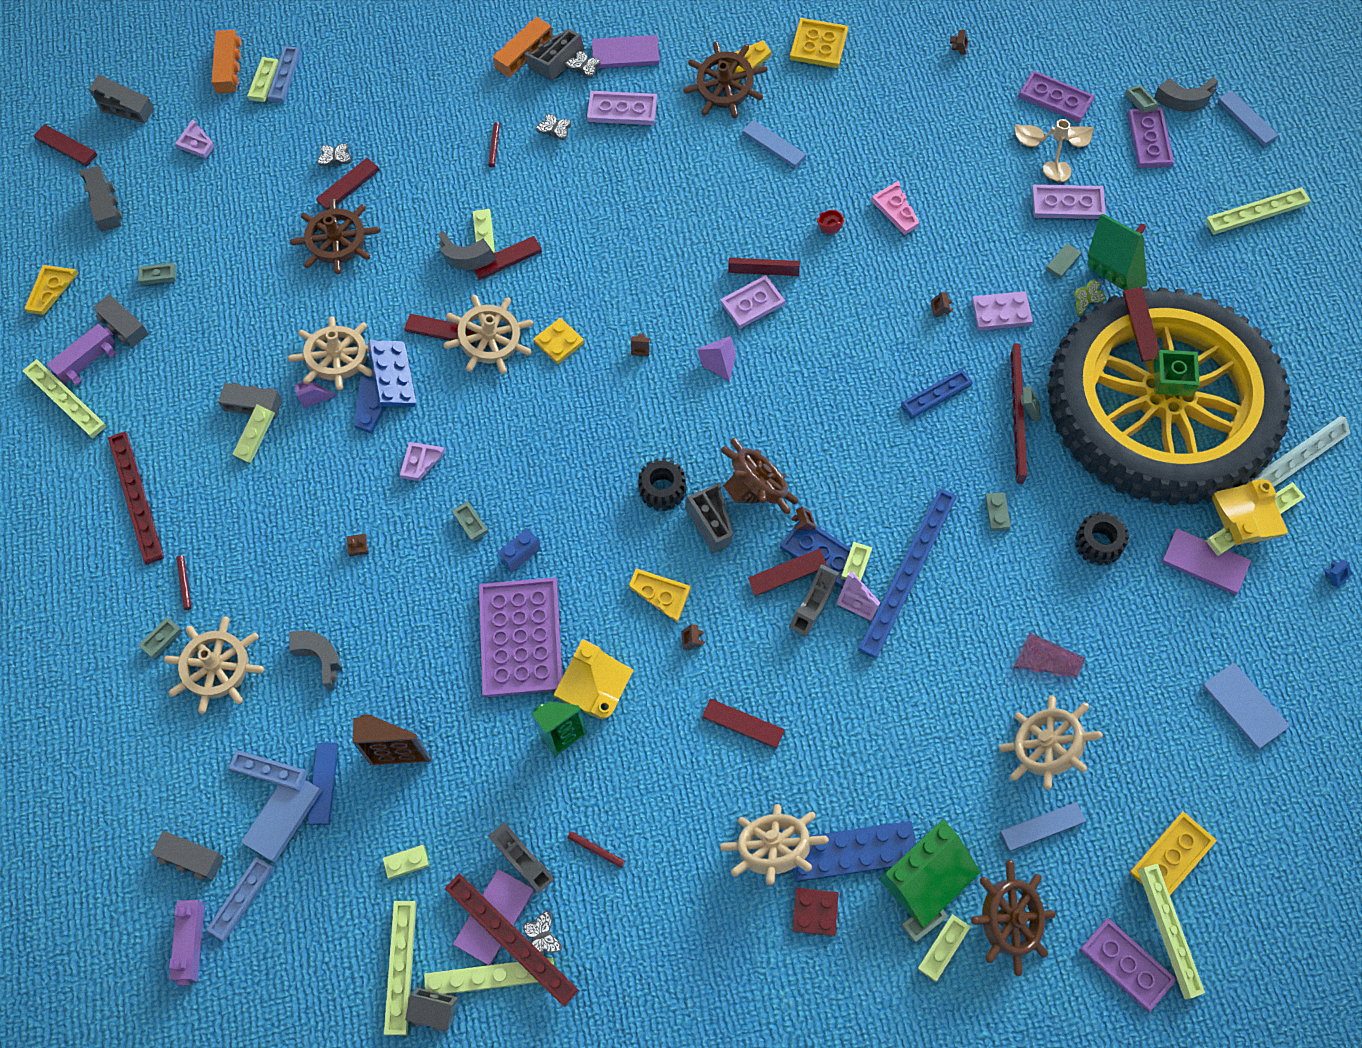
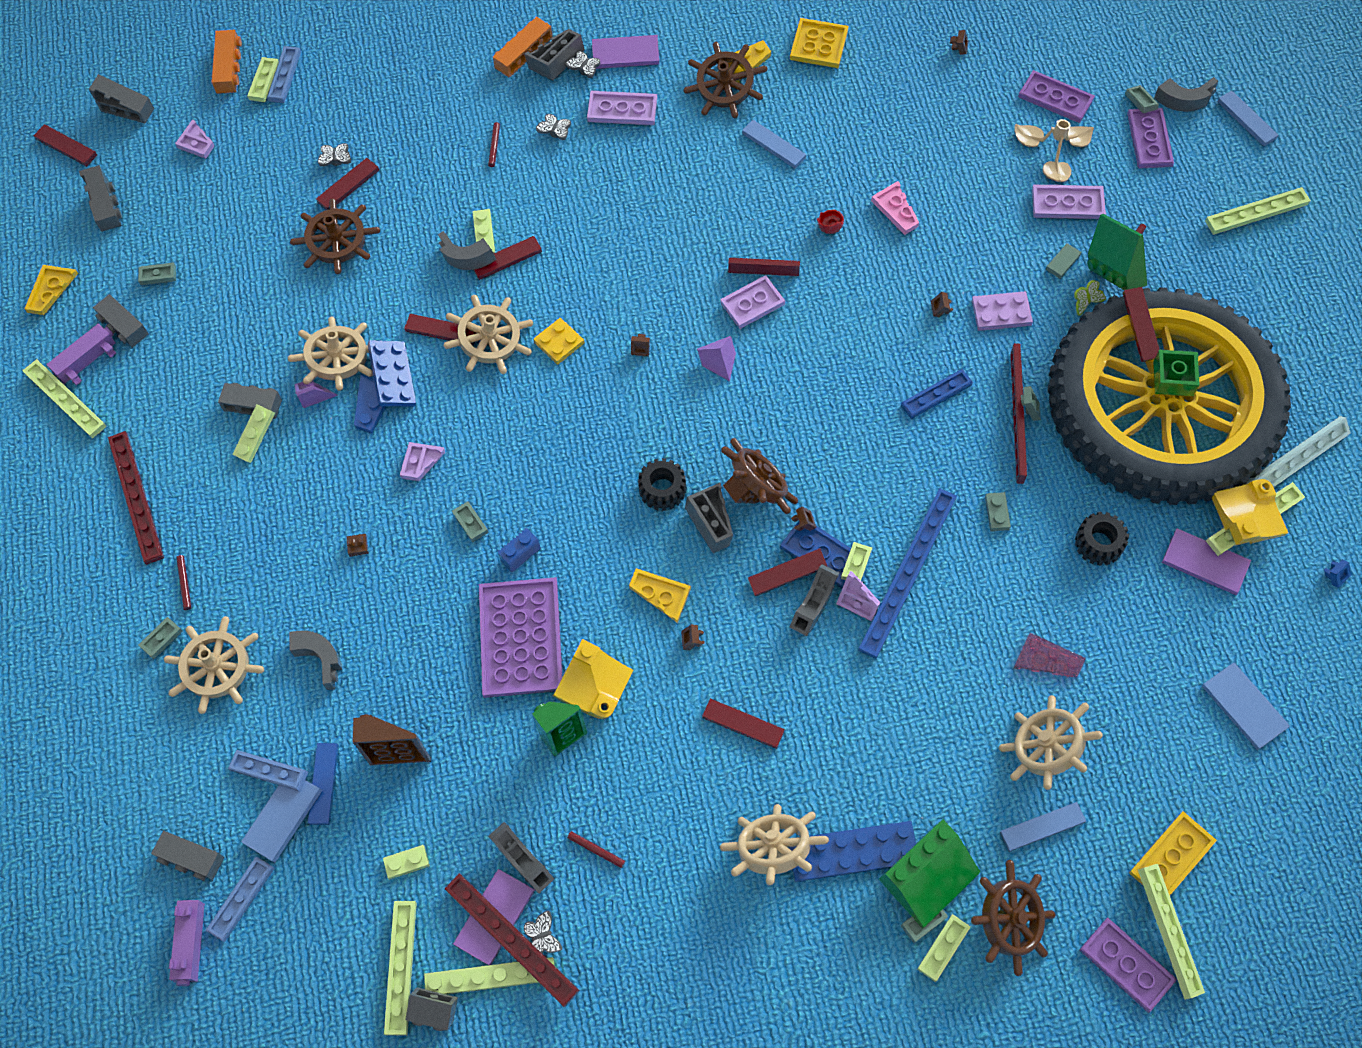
(815, 912): dark red plate -> none

